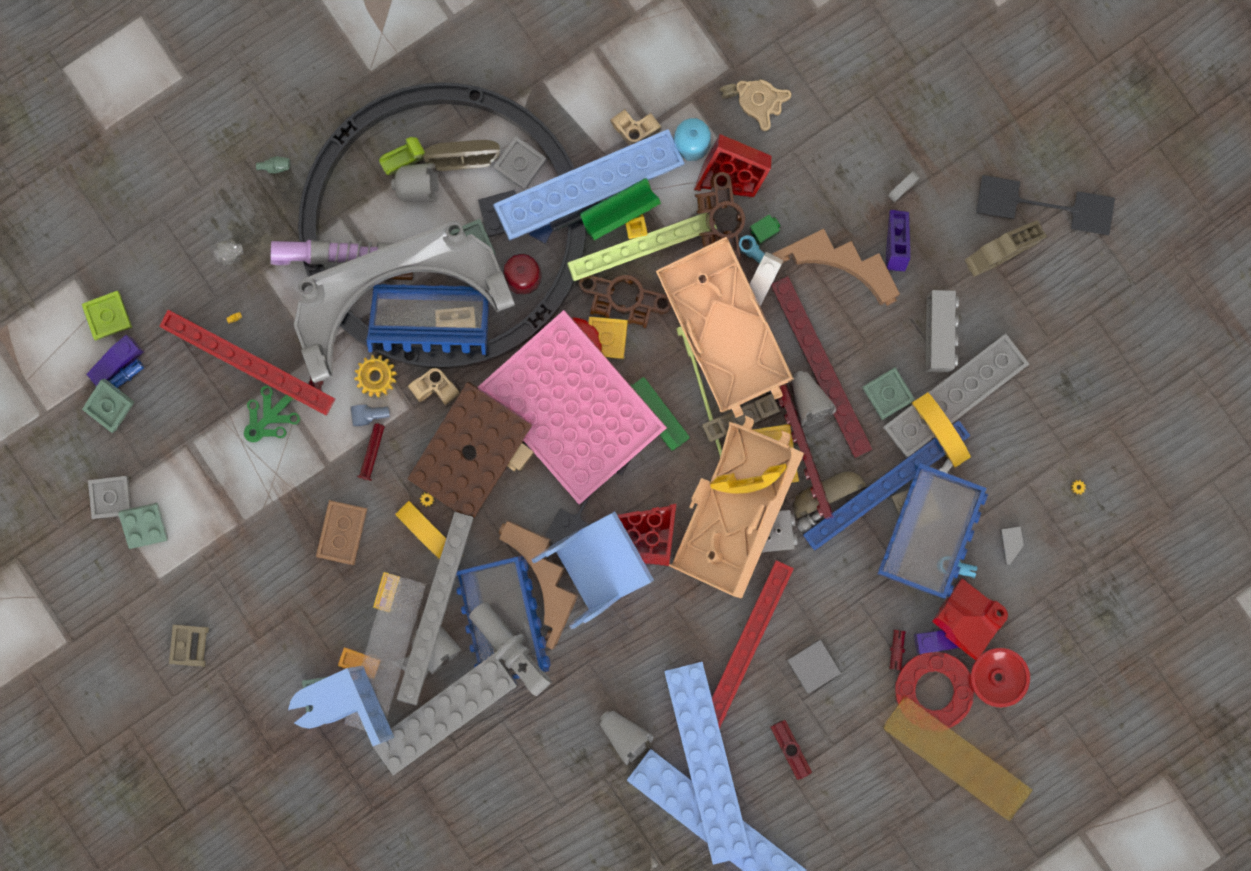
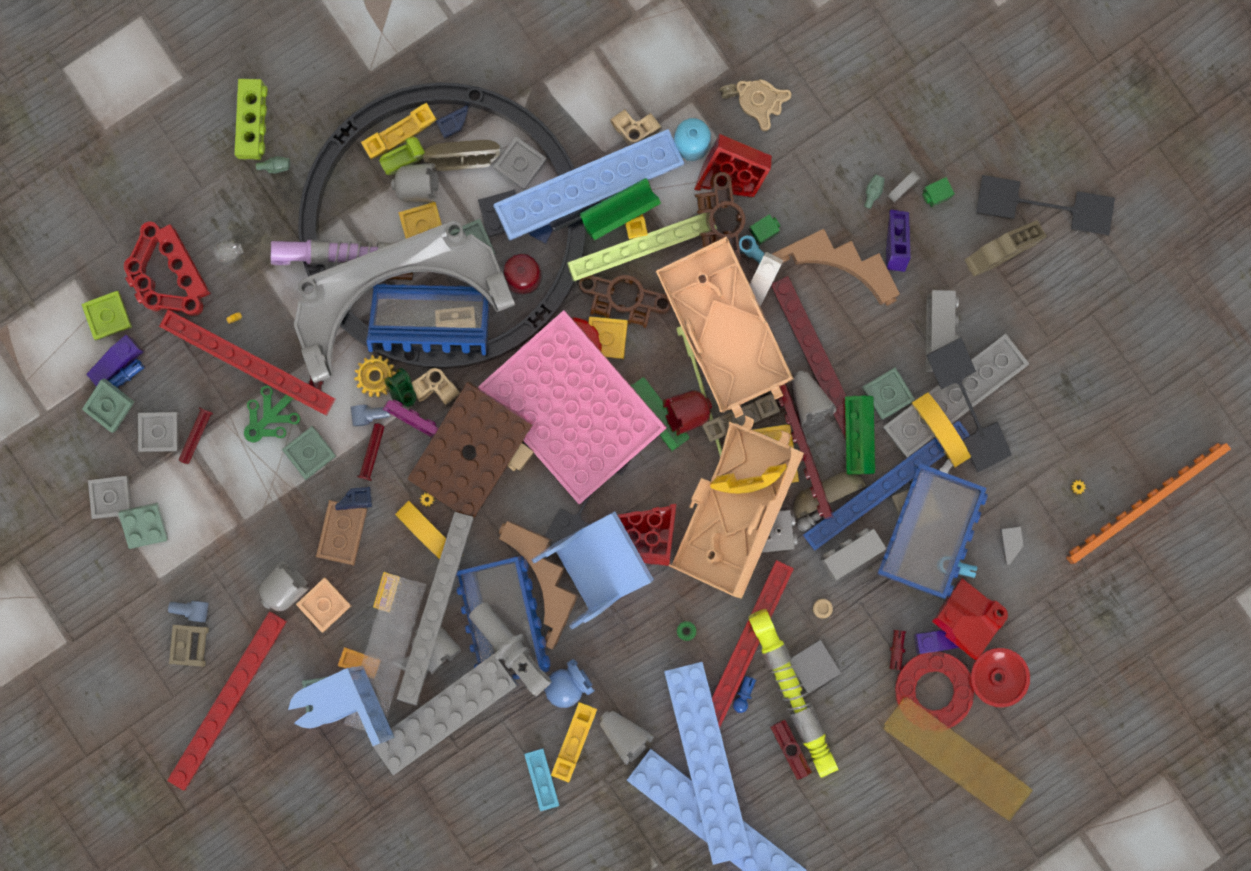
(142, 253): none -> red brick
(158, 432): none -> light grey plate
(192, 610): none -> sand blue pin
(195, 436): none -> dark red axle
(227, 701): none -> red plate
(247, 91): none -> lime brick
(282, 588): none -> light grey cylinder
(309, 452): none -> sand green plate
(323, 605): none -> light nougat plate
(355, 499): none -> dark blue tile
(399, 132): none -> yellow slope
(401, 388): none -> dark green piece
(410, 417): none -> magenta plate
(419, 219): none -> yellow plate
(452, 122): none -> dark blue tile
(541, 779): none -> medium azure plate
(568, 686): none -> medium blue tile
(574, 742): none -> yellow slope
(687, 411): none -> dark red cylinder
(691, 635): none -> green plate
(740, 704): none -> blue pin
(804, 715): none -> neon yellow piece
(822, 608): none -> tan tile
(852, 553): none -> light grey piece
(860, 434): none -> green panel
(874, 190): none -> sand green piece
(938, 192): none -> green brick
(951, 366): none -> black hinge
(1141, 507): none -> orange plate

